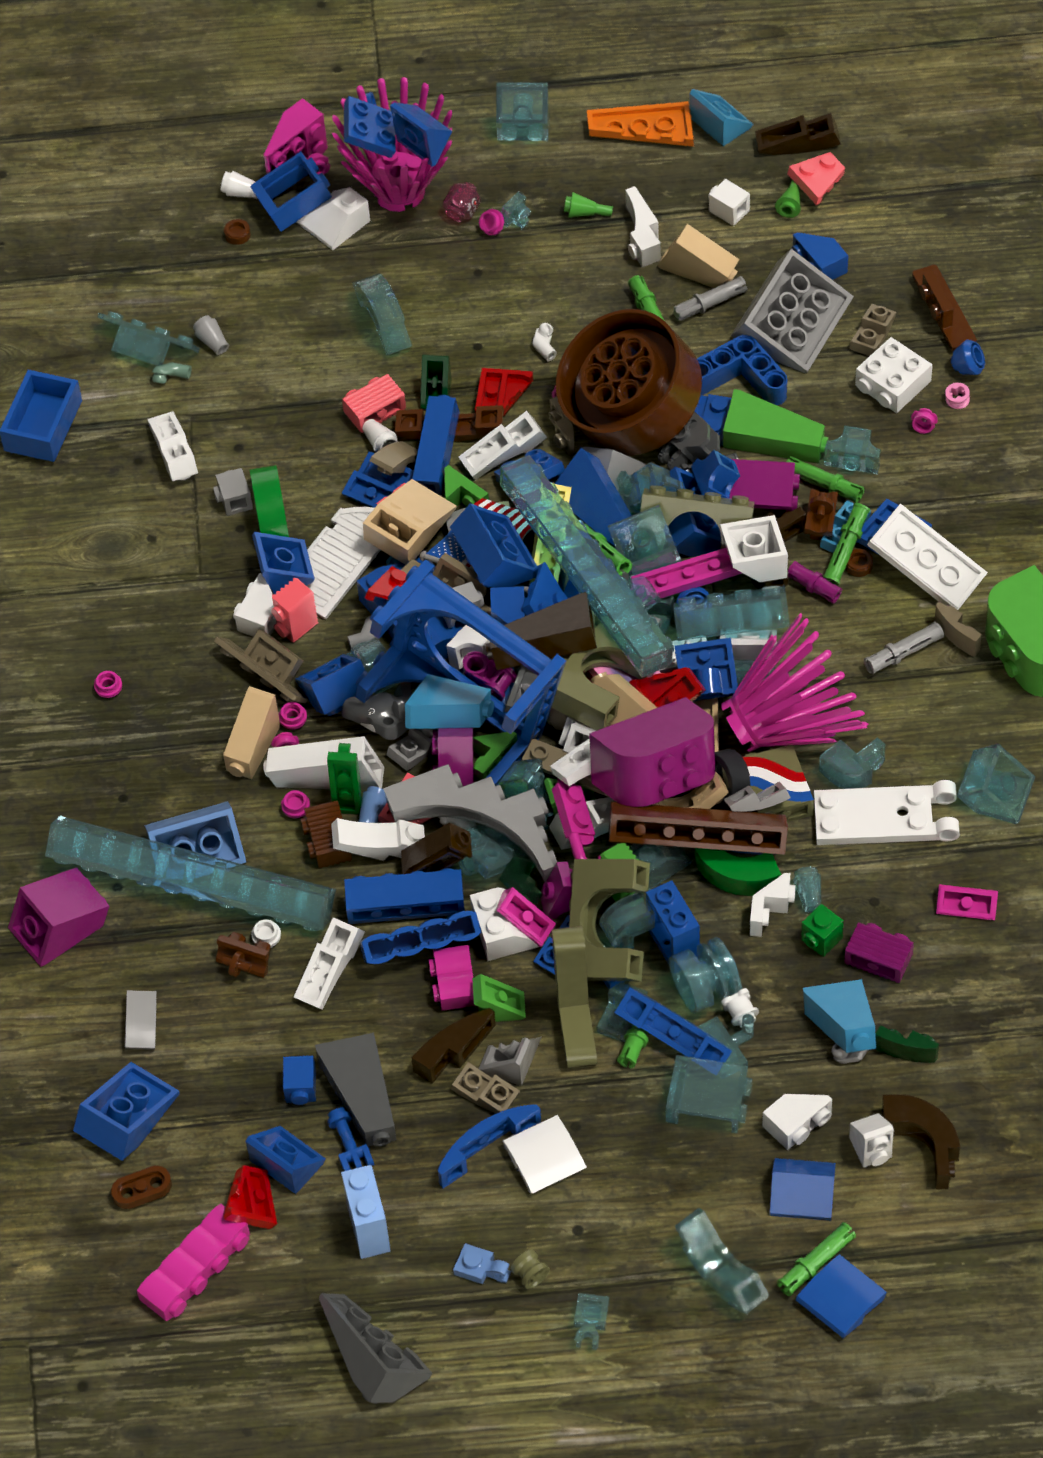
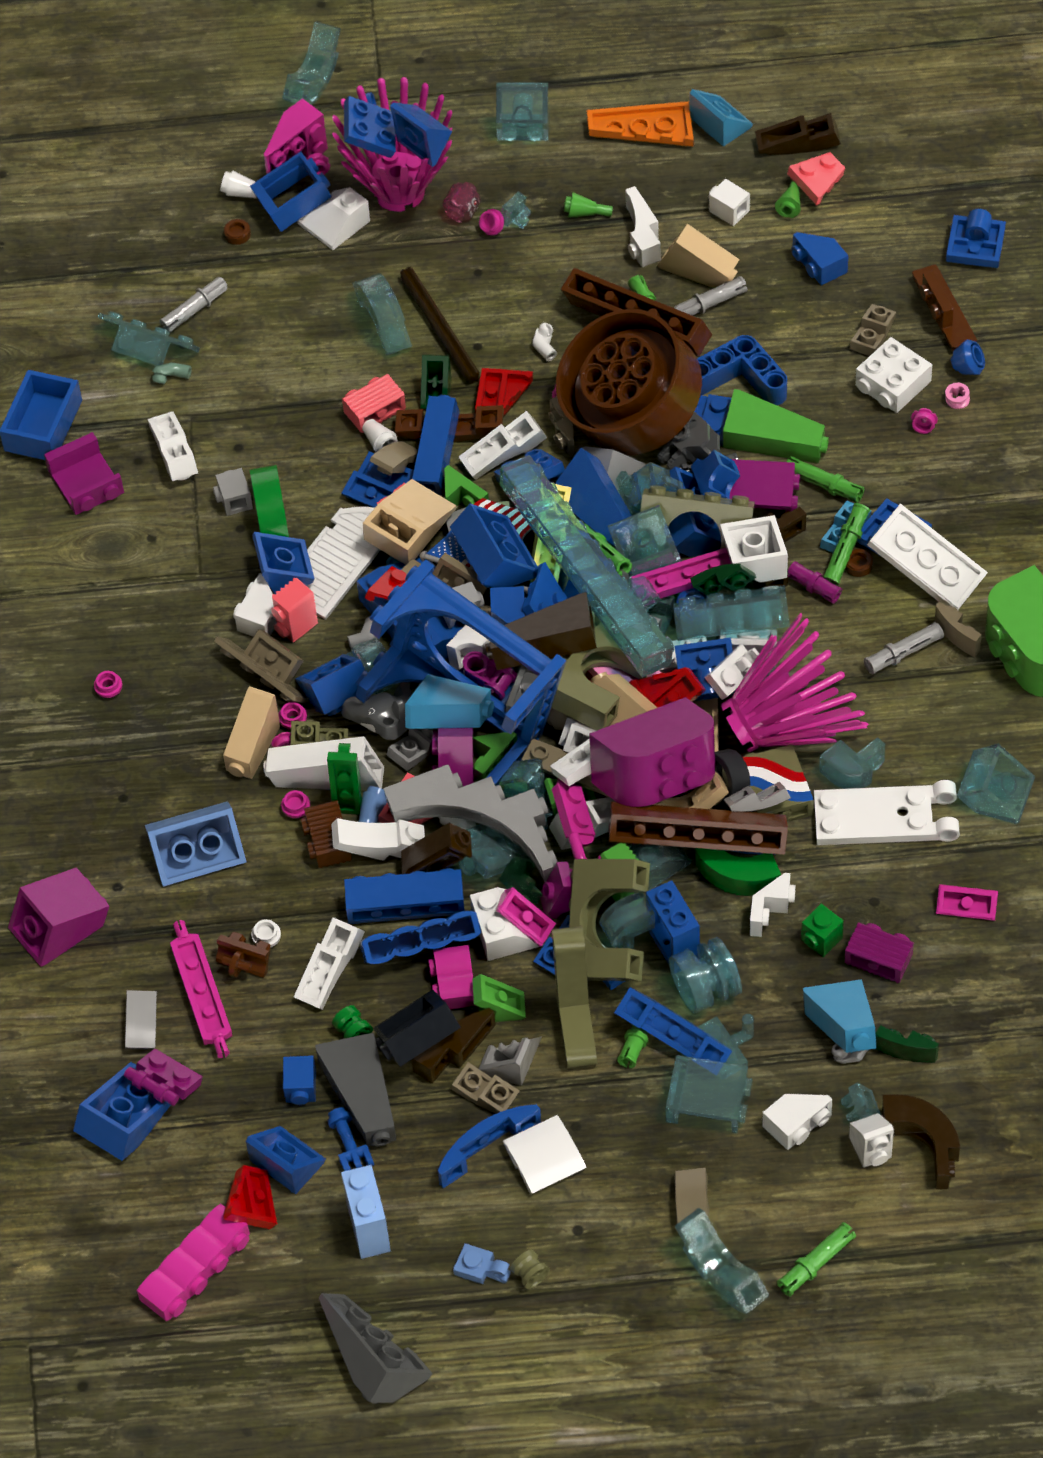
(83, 474): none -> magenta panel
(141, 1187): reddish brown plate -> none
(163, 1077): none -> magenta plate
(190, 873): clear light blue brick -> none
(195, 303): none -> light grey axle
(201, 989): none -> dark pink plate
(210, 333): light grey cone -> none
(310, 732): none -> olive slope
(317, 67): none -> clear light blue arch
(350, 1022): none -> green wheel
(415, 1028): none -> black window
(440, 325): none -> dark brown axle
(590, 1315): clear light blue plate -> none
(605, 297): none -> reddish brown brick
(611, 1023): clear light blue slope -> none
(691, 1192): none -> dark tan slope
(729, 575): none -> dark green slope
(731, 671): none -> white plate
(739, 1005): white brick -> none
(794, 312): light grey slope -> none
(802, 1189): slope -> none
(808, 887): clear light blue cone -> none
(820, 514): reddish brown hips -> none
(841, 1296): blue slope -> none
(853, 451): clear light blue brick -> none
(863, 1102): none -> clear light blue tile
(976, 239): none -> blue plate

